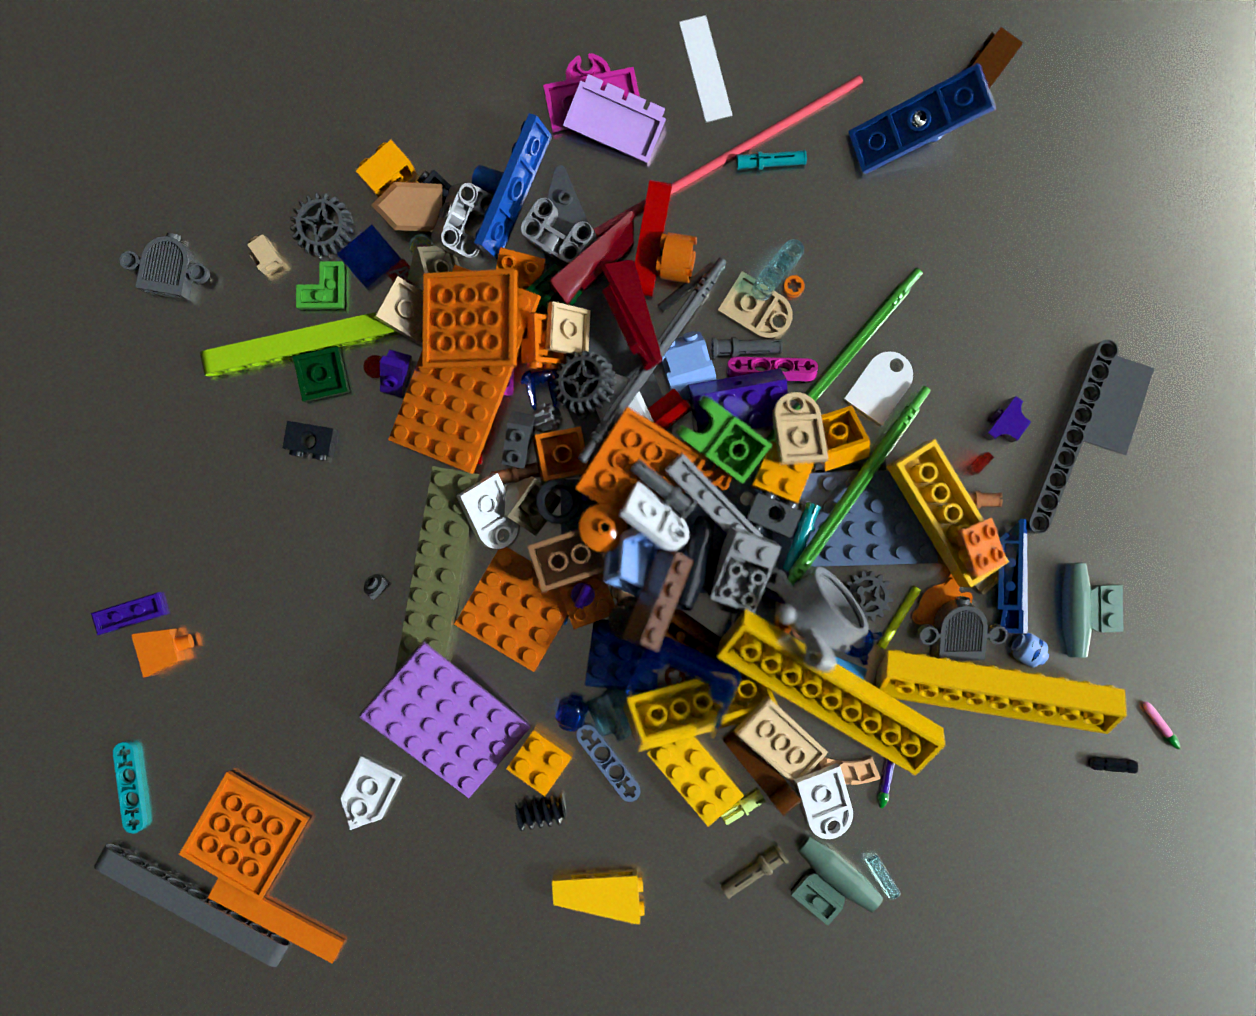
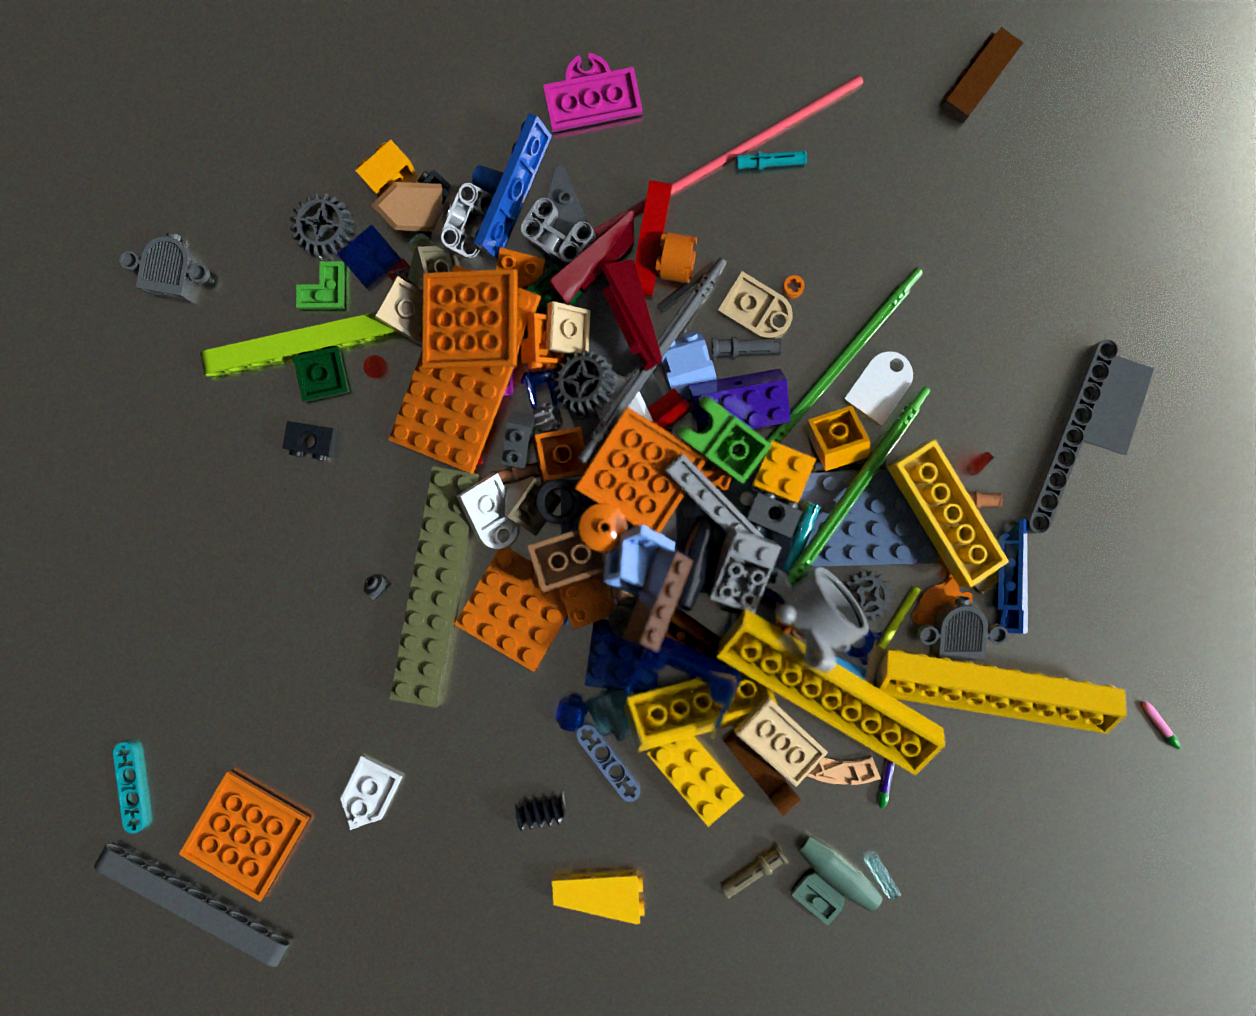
(129, 613): dark purple tile -> none
(160, 650): orange torso -> none
(264, 254): tan brick -> none
(278, 921): orange tile -> none
(394, 372): dark purple brick -> none
(445, 719): medium lavender plate -> none
(540, 761): light orange brick -> none
(582, 595): dark purple plate -> none
(613, 120): lavender hinge -> none
(655, 518): white tile -> none
(668, 678): bush -> none
(671, 495): dark grey pin -> none
(705, 68): white sticker -> none
(743, 807): yellowish green axle -> none
(770, 276): clear light blue beam -> none
(770, 363): dark pink beam -> none
(799, 432): tan tile -> none
(824, 800): white tile -> none
(922, 119): blue plate -> none
(982, 548): orange hinge -> none
(1008, 421): dark purple brick -> none
(1030, 650): light blue head -> none
(1088, 609): sand green plate -> none
(1114, 765): black axle -> none

